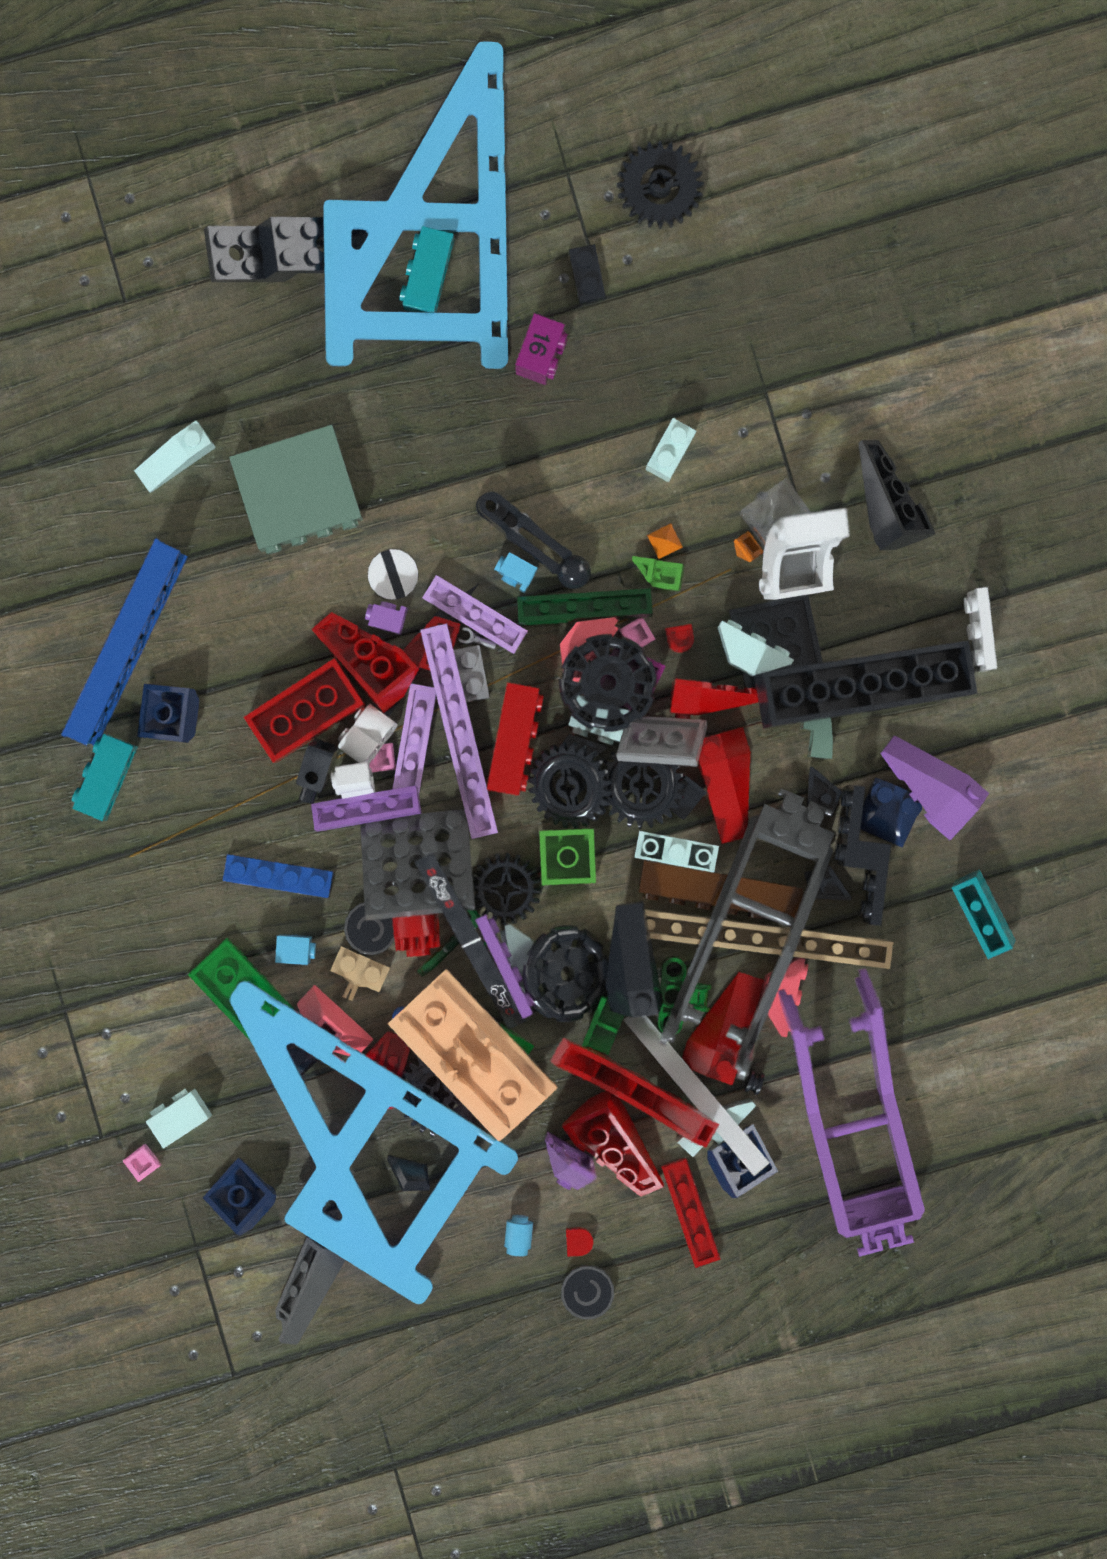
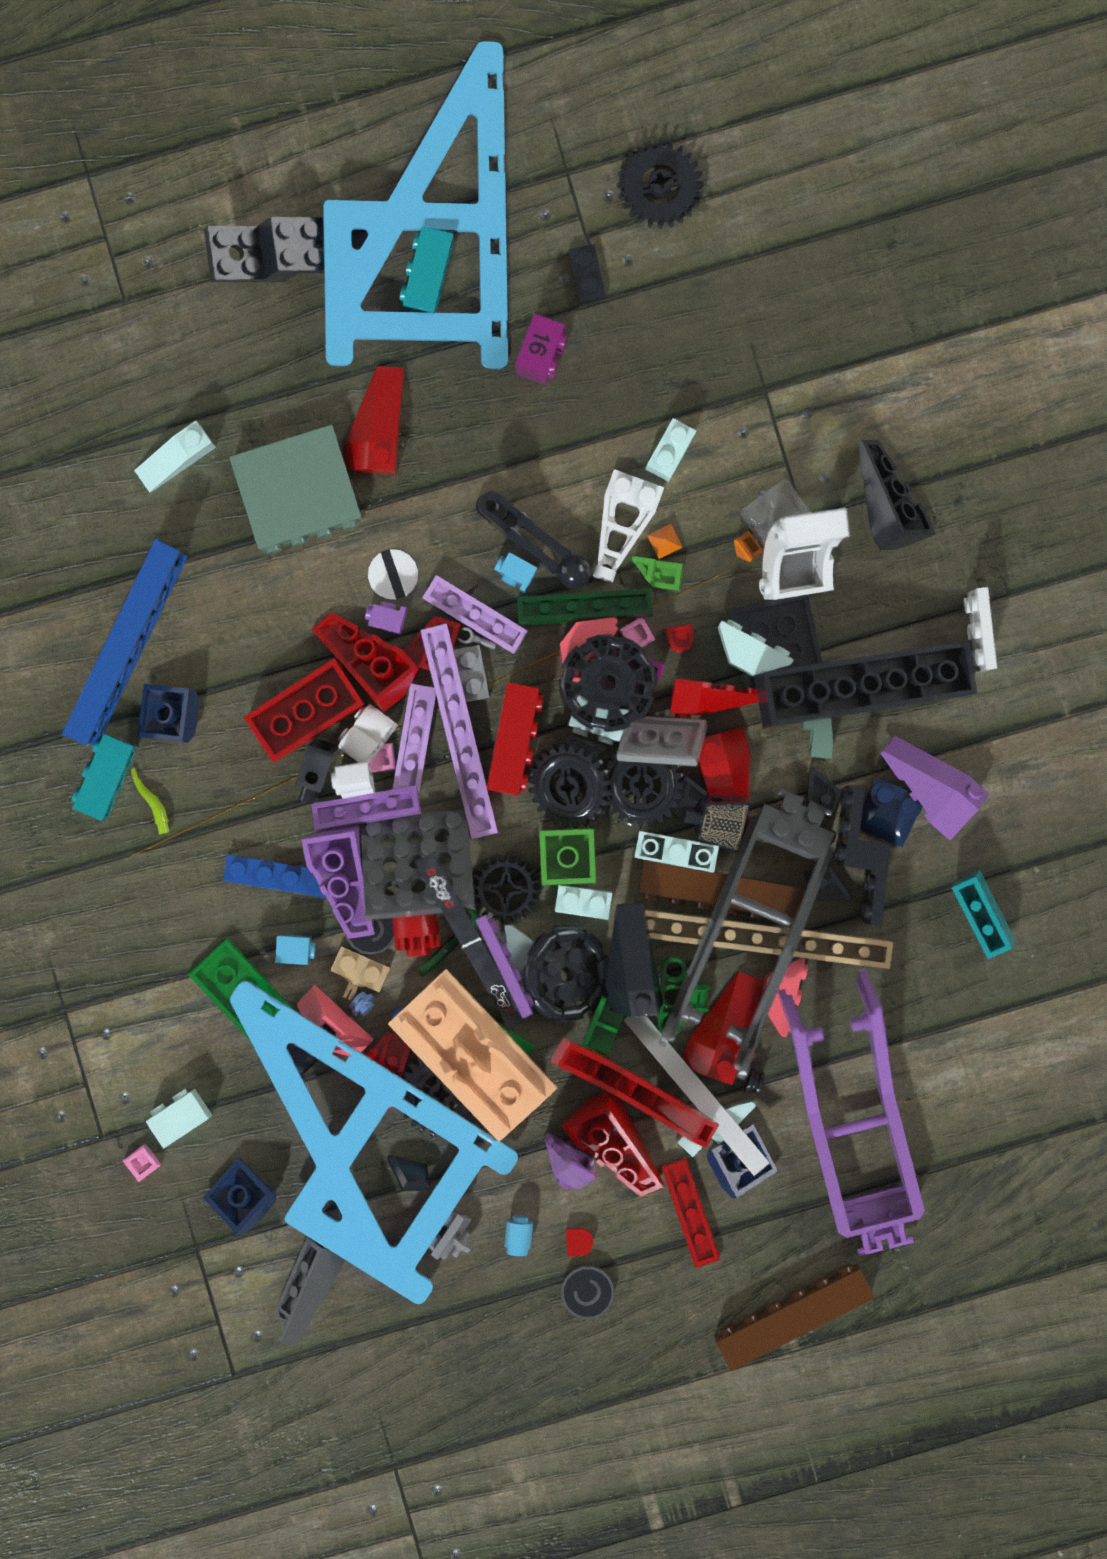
(157, 807): none -> lime animal
(338, 868): none -> medium lavender wedge
(362, 1004): none -> medium blue plate
(375, 431): none -> red wedge
(444, 1244): none -> light grey hips
(583, 901): none -> light aqua brick
(633, 492): none -> white plate
(719, 820): none -> black torso
(793, 1316): none -> reddish brown brick

